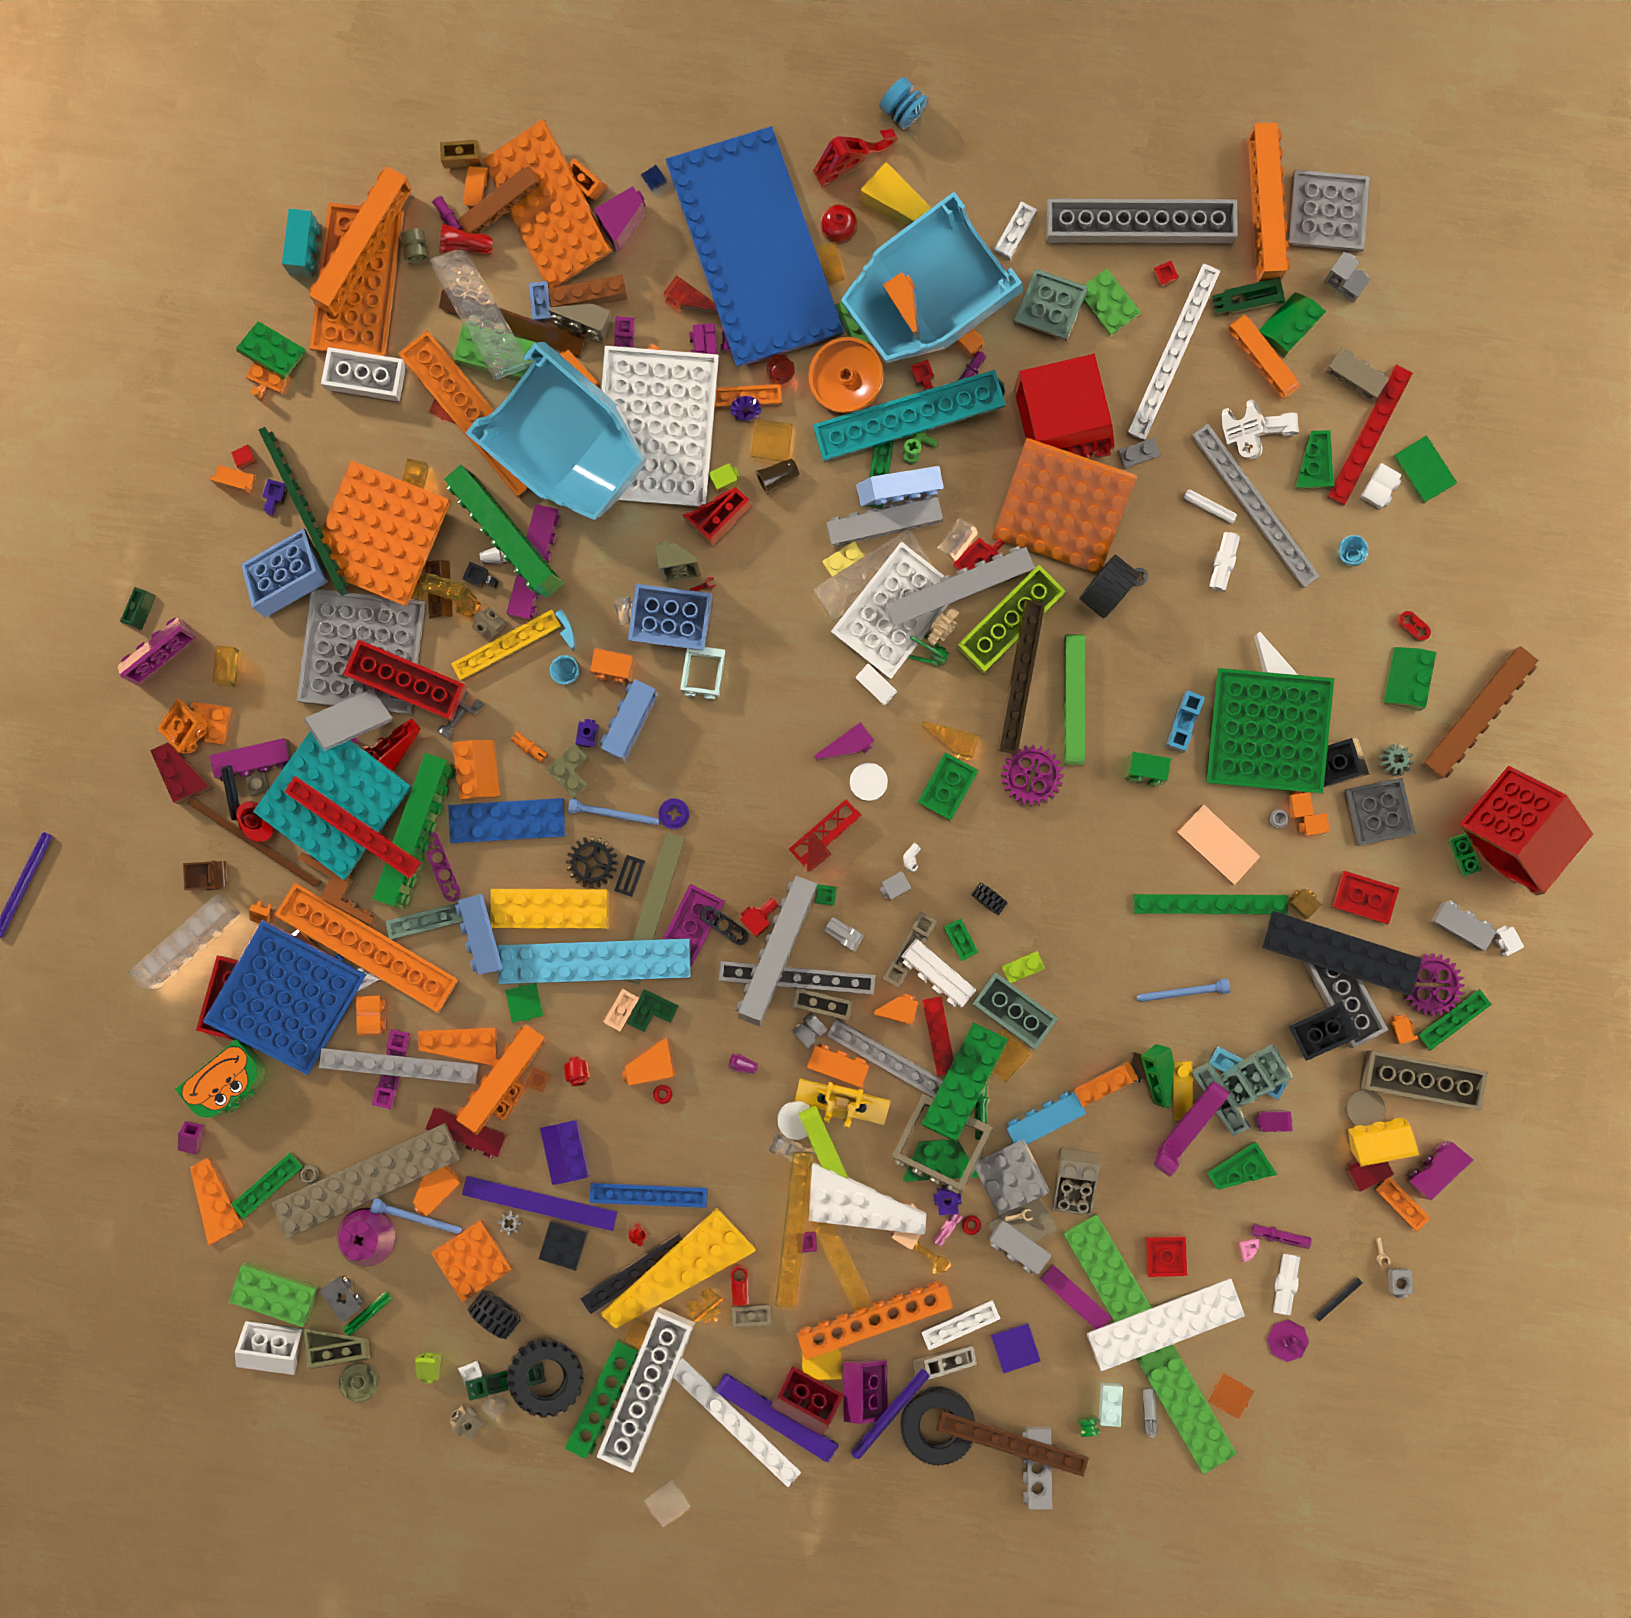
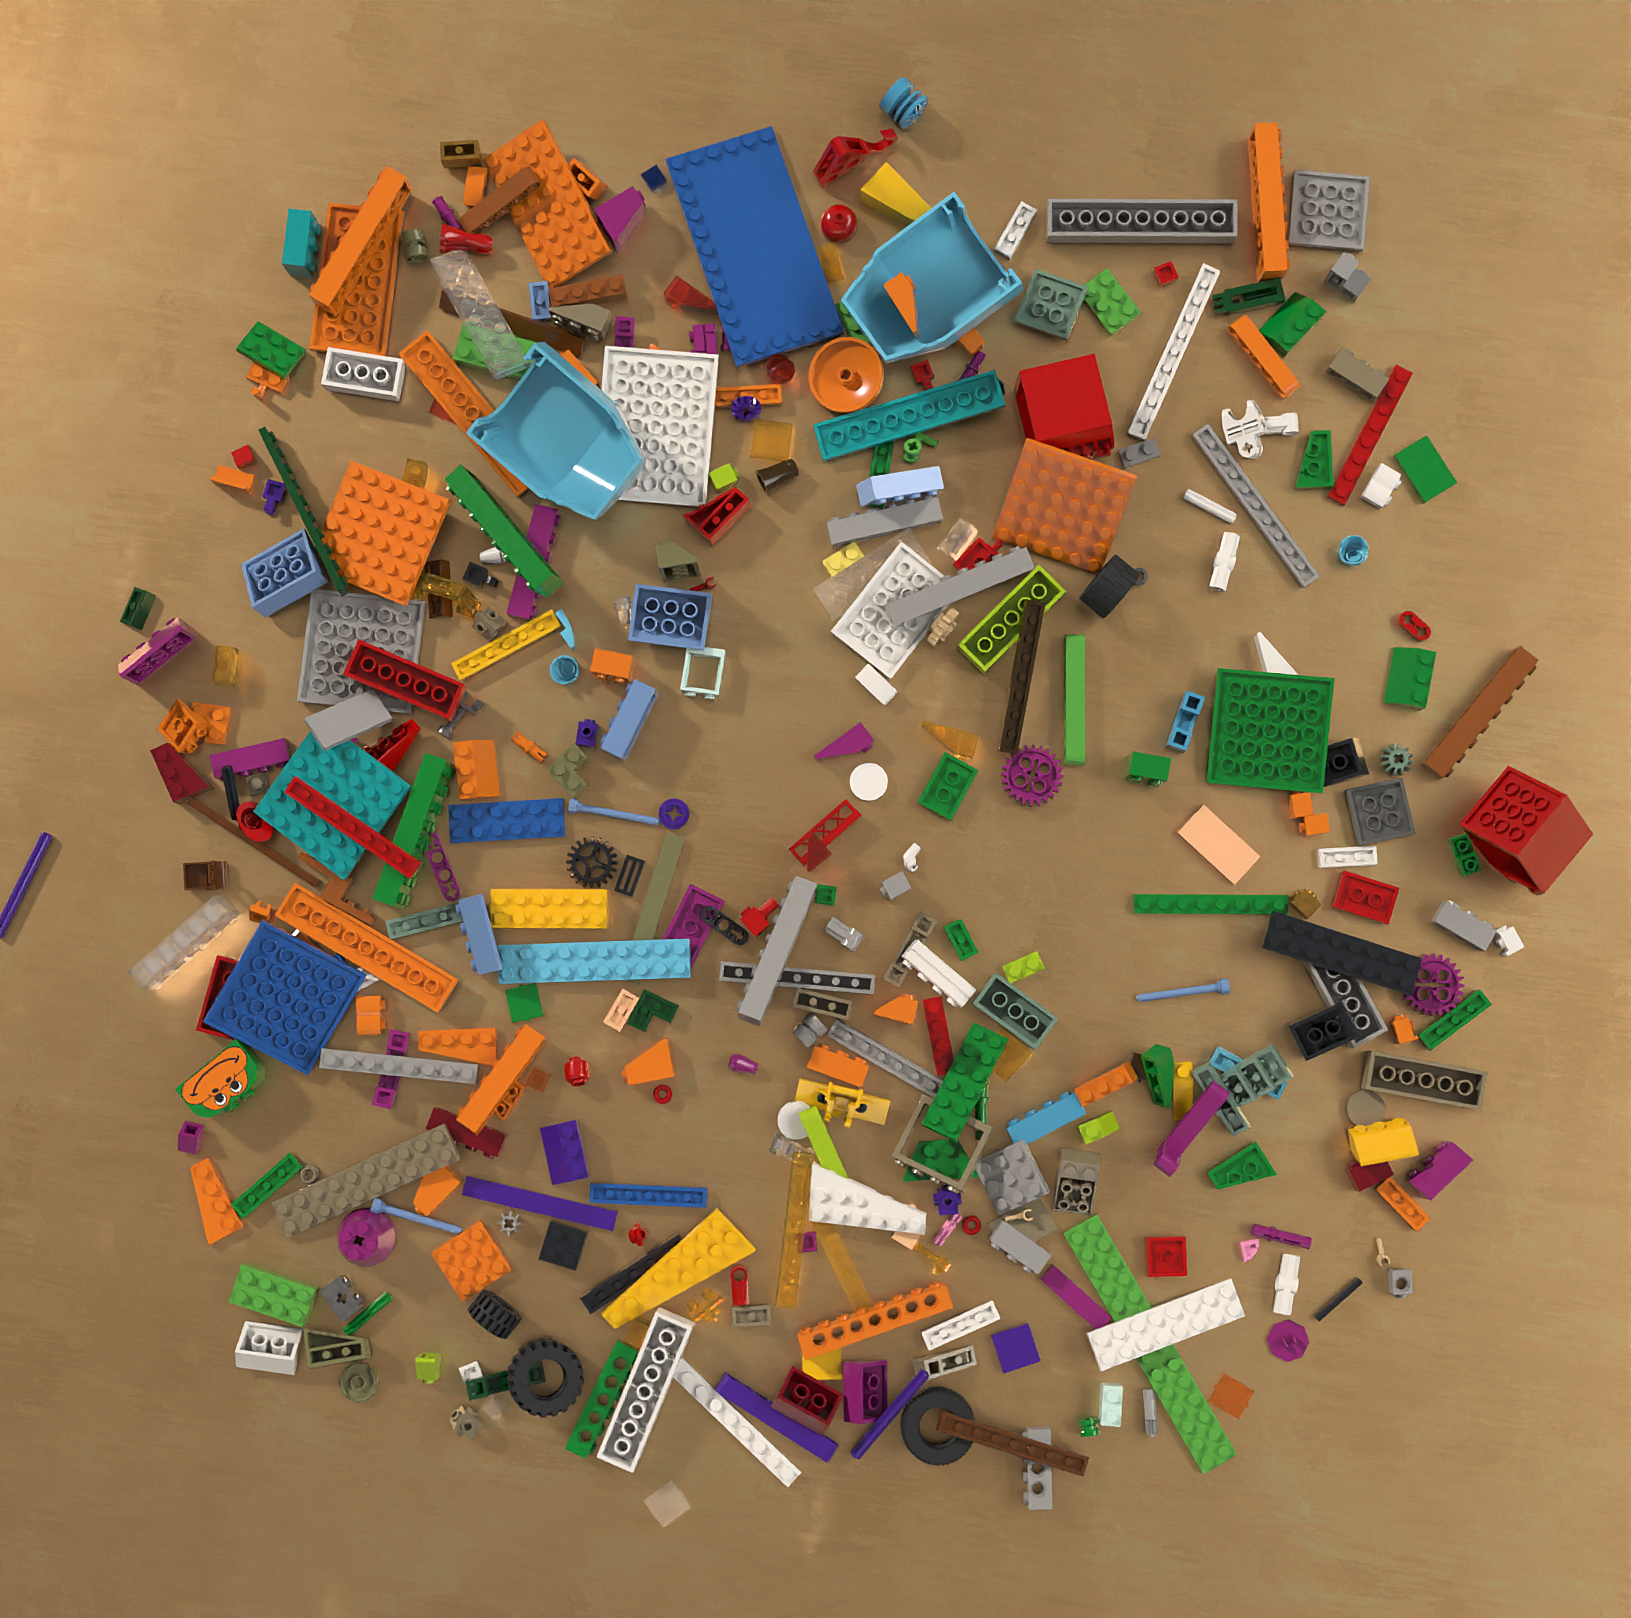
(938, 654): green plant -> none
(989, 898): black tyre -> none
(1098, 1127): none -> lime slope
(1274, 1121): magenta slope -> none
(1279, 818): light grey plate -> none
(1347, 857): none -> white tile

